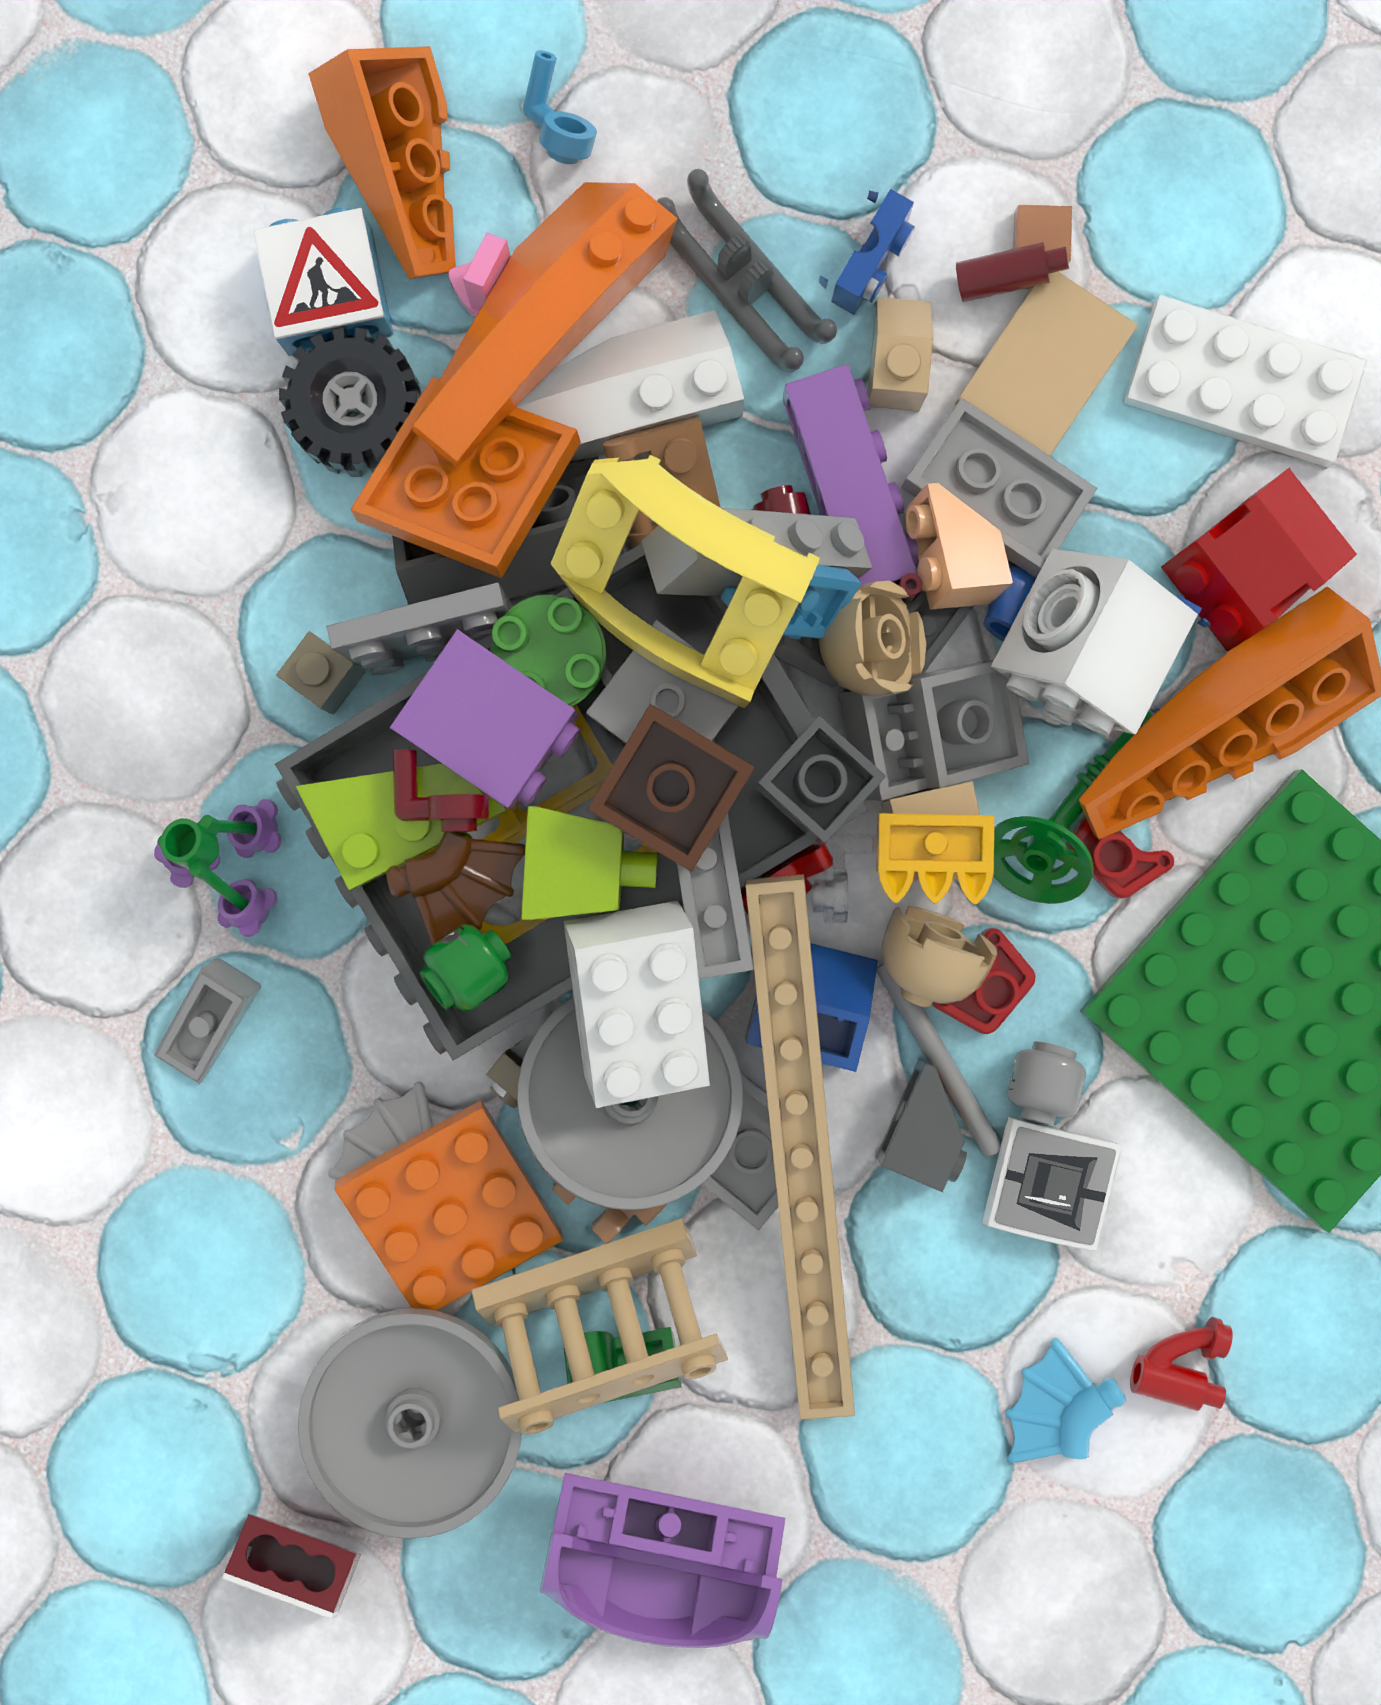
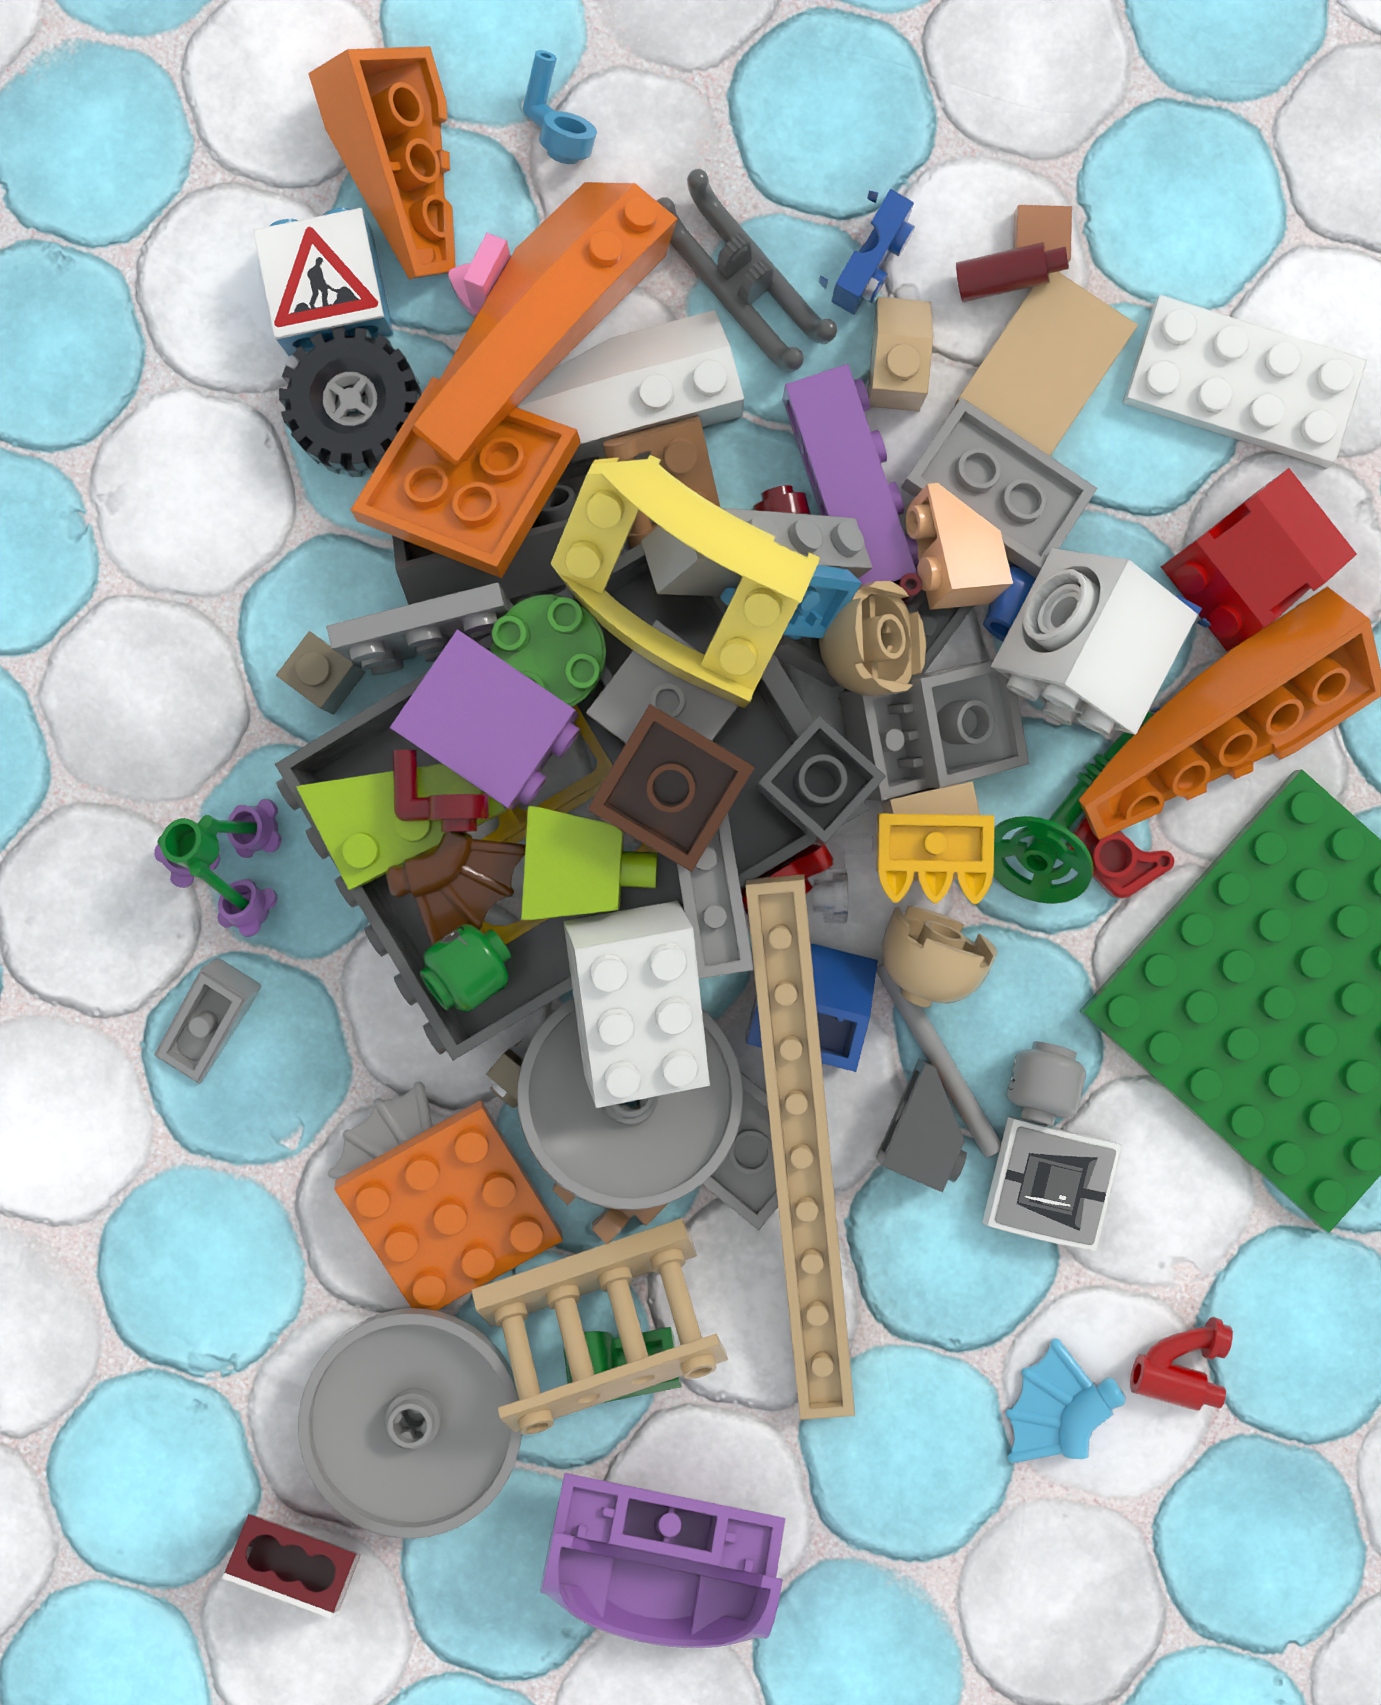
(999, 993): red piece -> none

